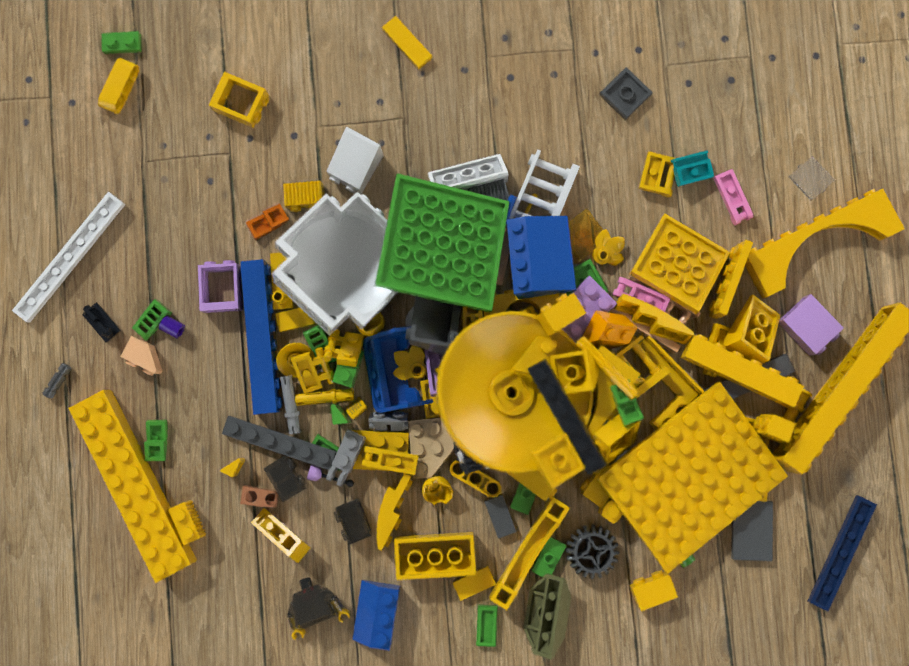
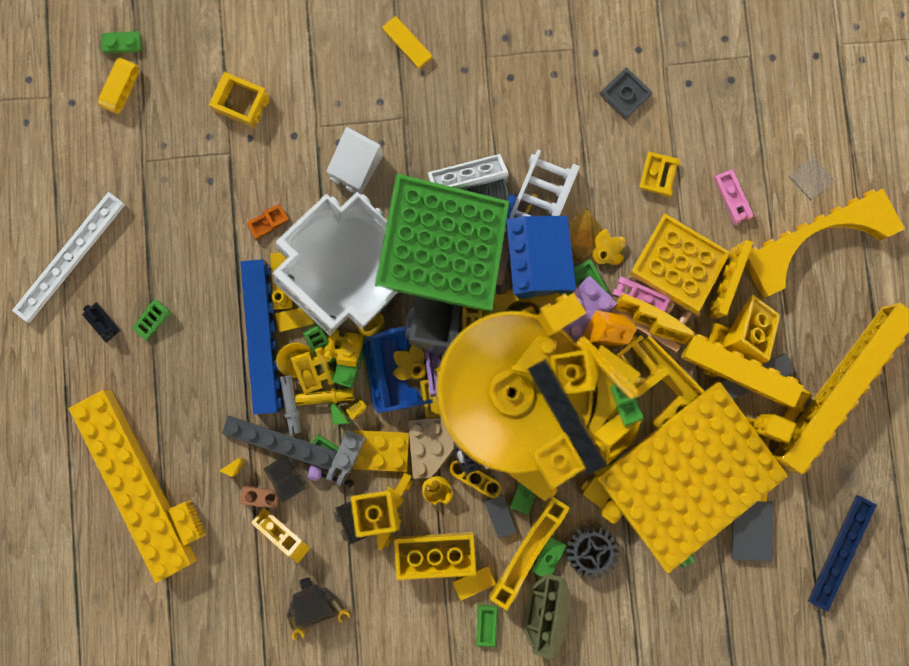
(57, 380): dark grey axle -> none
(142, 354): light nougat slope -> none
(156, 442): bright green slope -> none
(172, 327): dark purple piece -> none
(209, 267): lavender window -> none
(302, 194): yellow brick -> none
(375, 513): none -> yellow brick
(376, 614): blue slope -> none
(390, 460): yellow plate -> none
(397, 420): light grey hinge -> none
(653, 590): yellow brick -> none
(692, 168): teal plate -> none
(810, 325): lavender brick -> none

